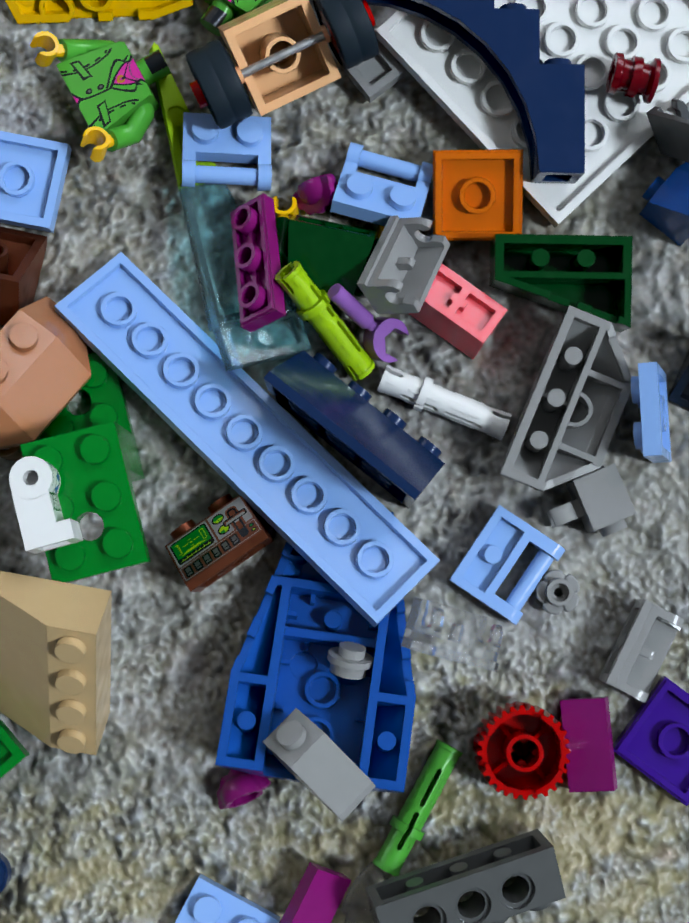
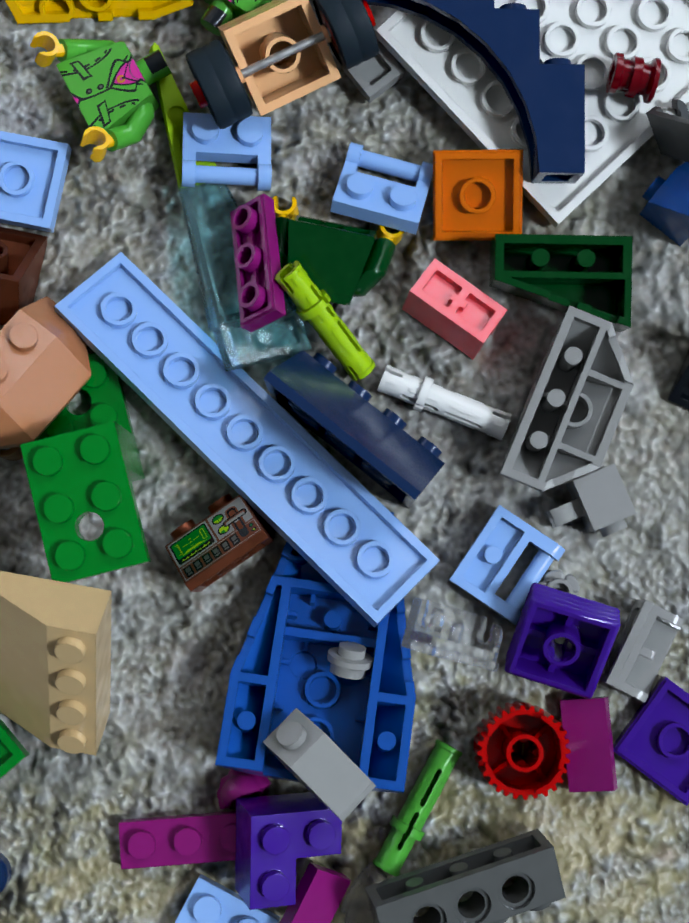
(37, 506): white leg -> none
(177, 840): none -> magenta plate
(271, 837): none -> dark purple brick
(316, 194): magenta piece -> none
(375, 329): medium lavender piece -> none
(402, 266): light grey hinge -> none
(581, 657): none -> dark purple brick
(651, 395): light blue plate -> none

